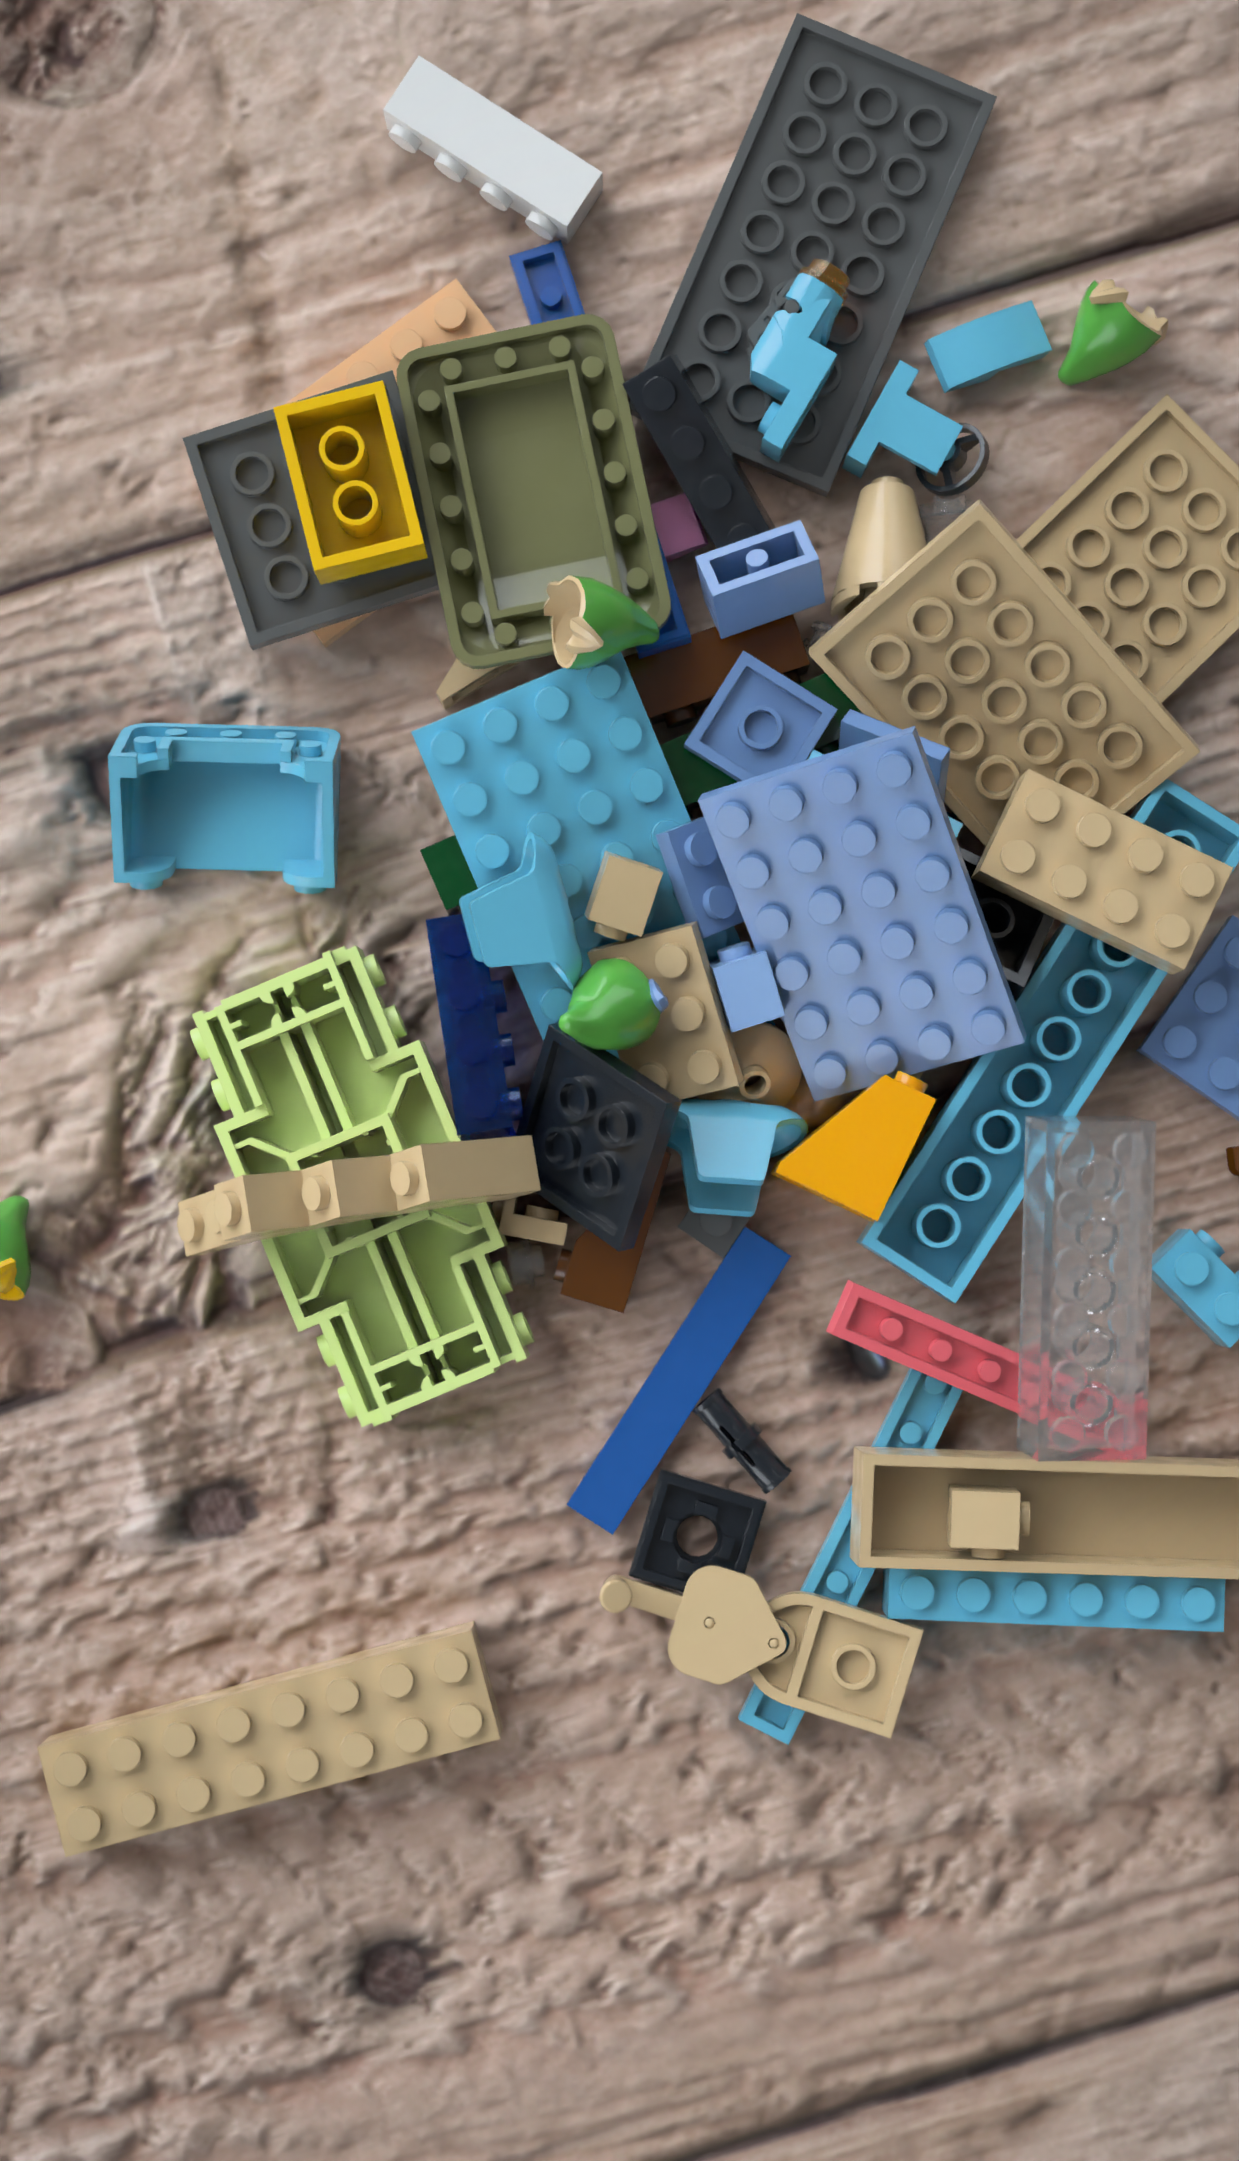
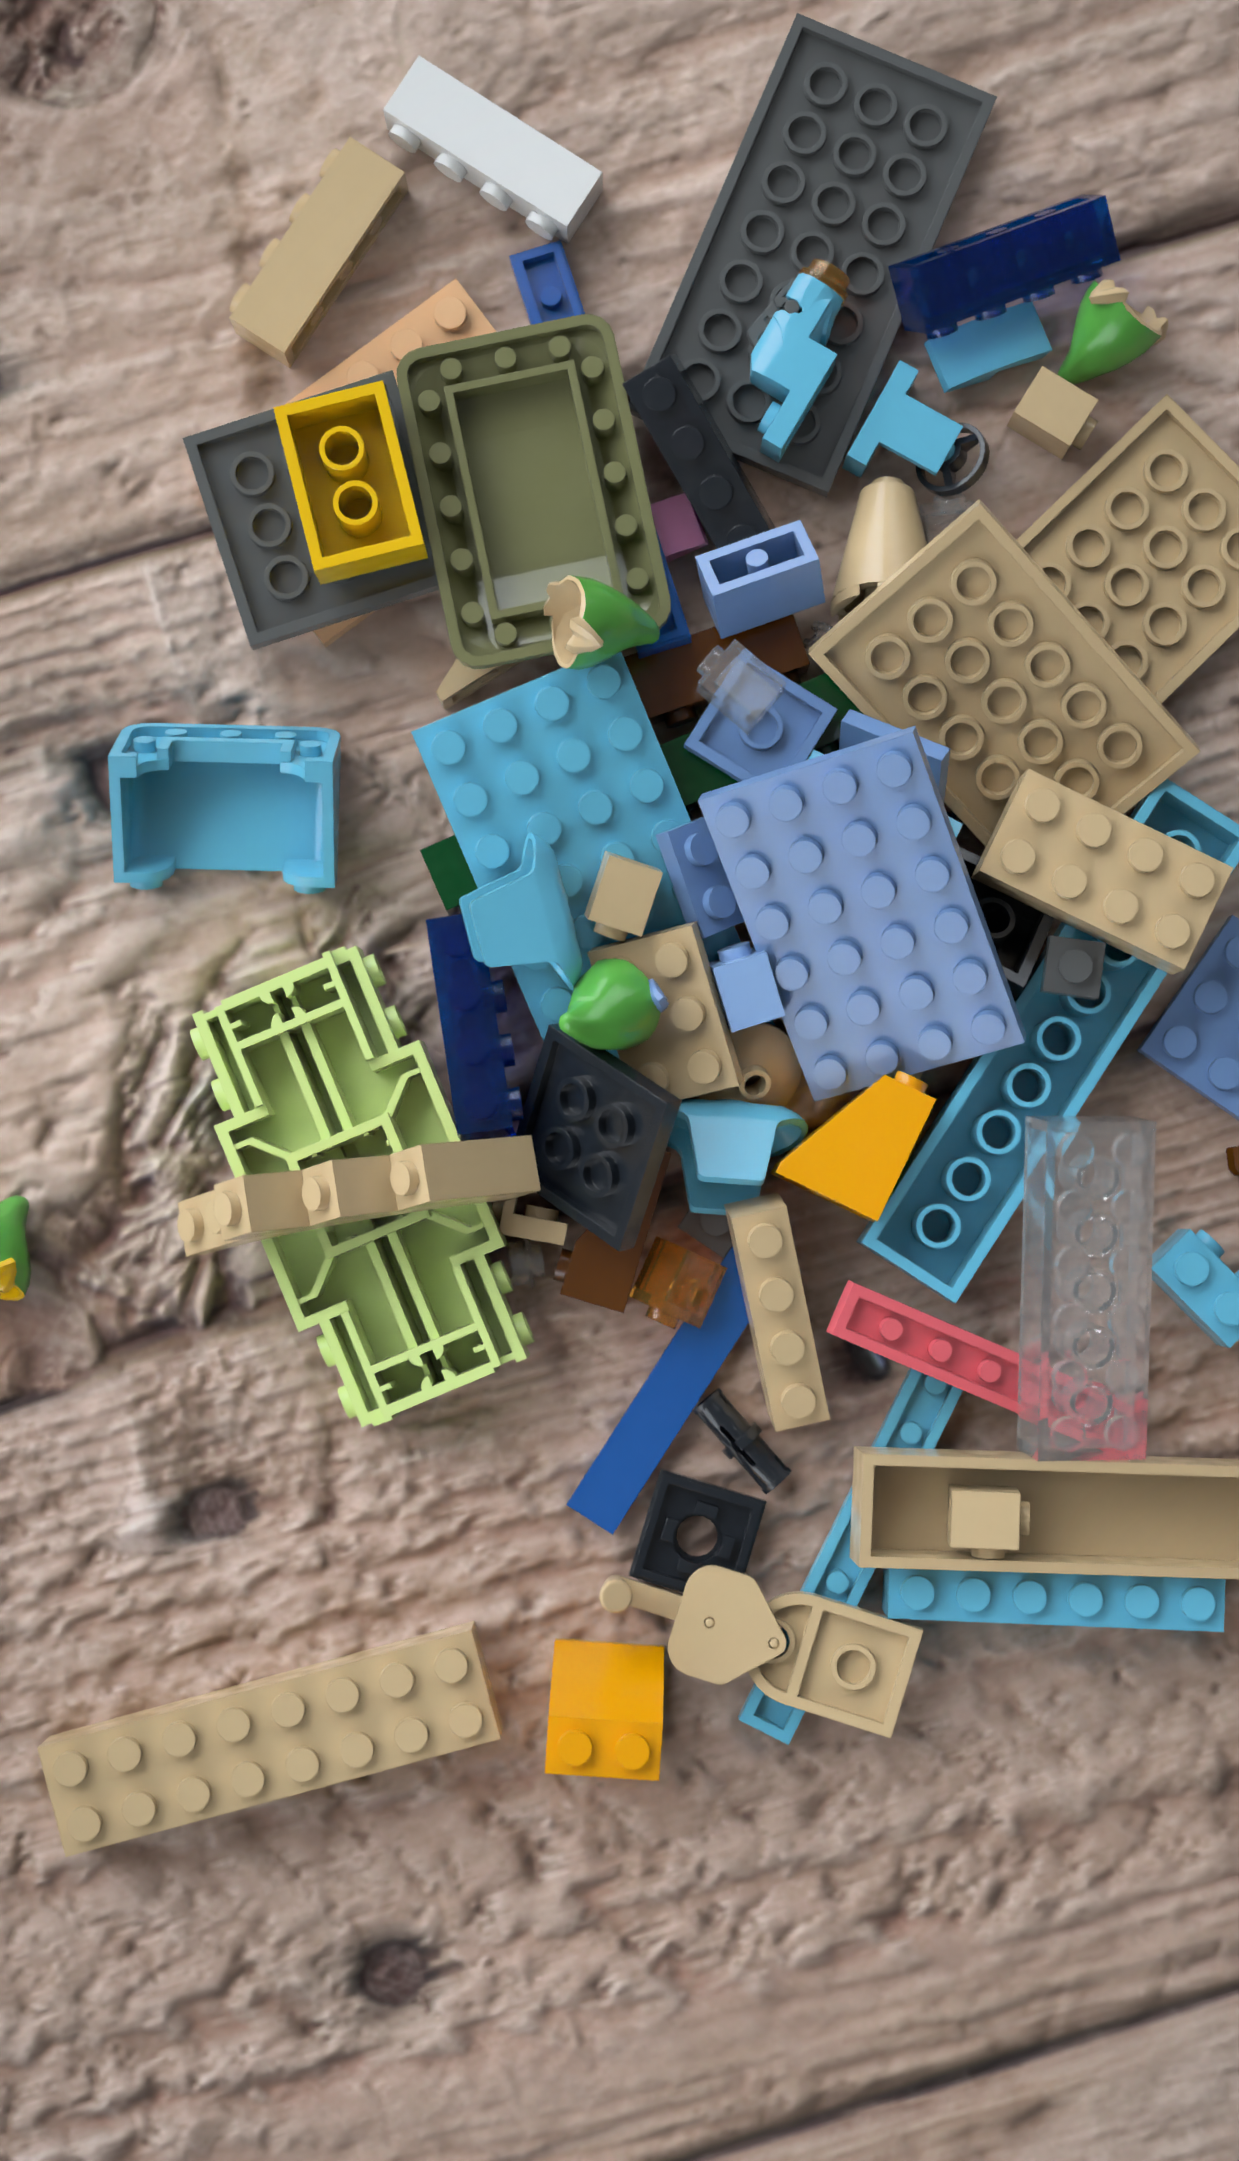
(318, 251): none -> tan brick
(605, 1710): none -> light orange slope
(677, 1284): none -> clear orange brick
(739, 685): none -> clear brick
(777, 1311): none -> tan brick
(1005, 264): none -> clear blue brick
(1054, 414): none -> tan brick
(1072, 967): none -> dark grey plate

